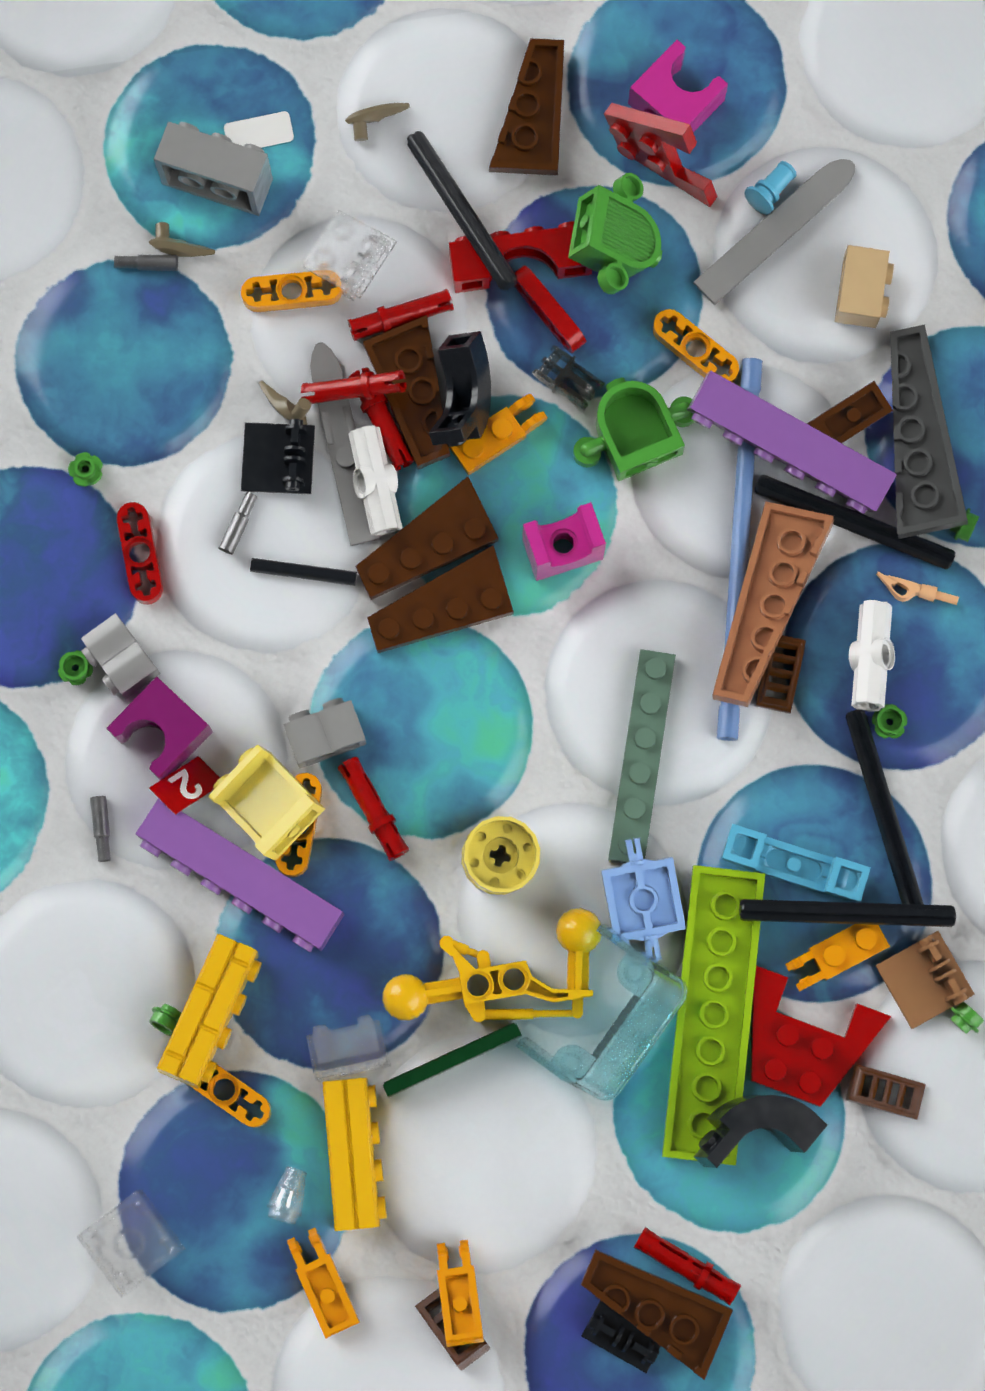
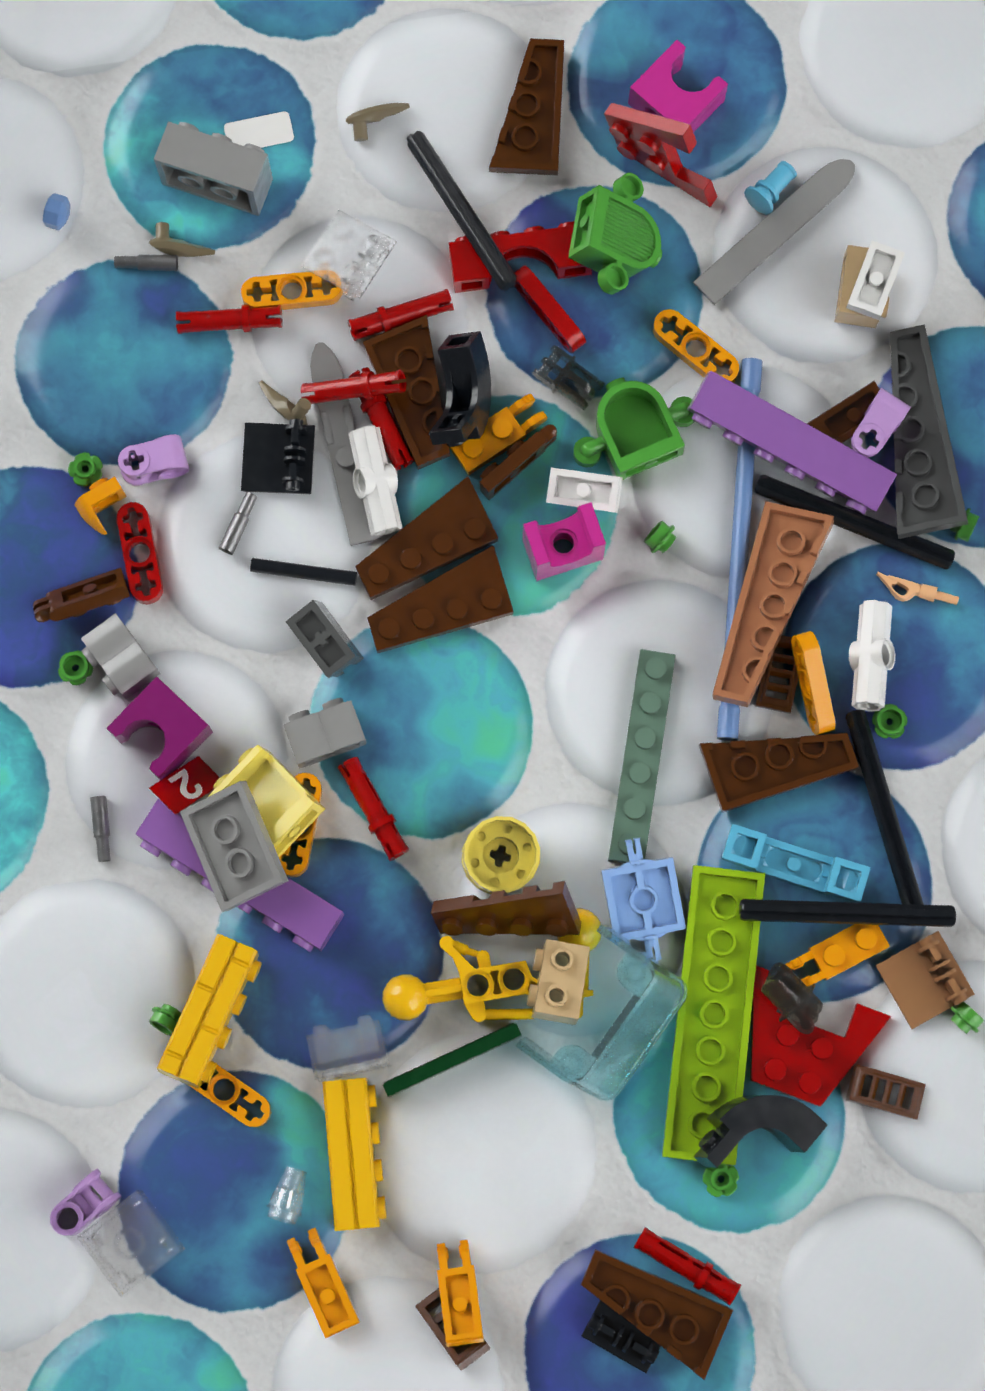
(56, 211): none -> medium blue tile
(82, 596): none -> reddish brown hinge
(85, 1203): none -> lavender piece
(101, 496): none -> light orange plate
(156, 458): none -> lavender piece
(229, 319): none -> red pin
(234, 846): none -> light grey plate
(324, 639): none -> dark grey hinge
(519, 458): none -> reddish brown hinge
(519, 914): none -> reddish brown wing
(559, 981): none -> tan brick
(580, 488): none -> white tile
(660, 537): none -> bright green plate
(725, 1188): none -> bright green plate
(765, 768): none -> reddish brown wing
(792, 998): none -> clear smoke arm
(813, 682): none -> light orange beam
(875, 280): none -> white plate
(882, 420): none -> lavender piece

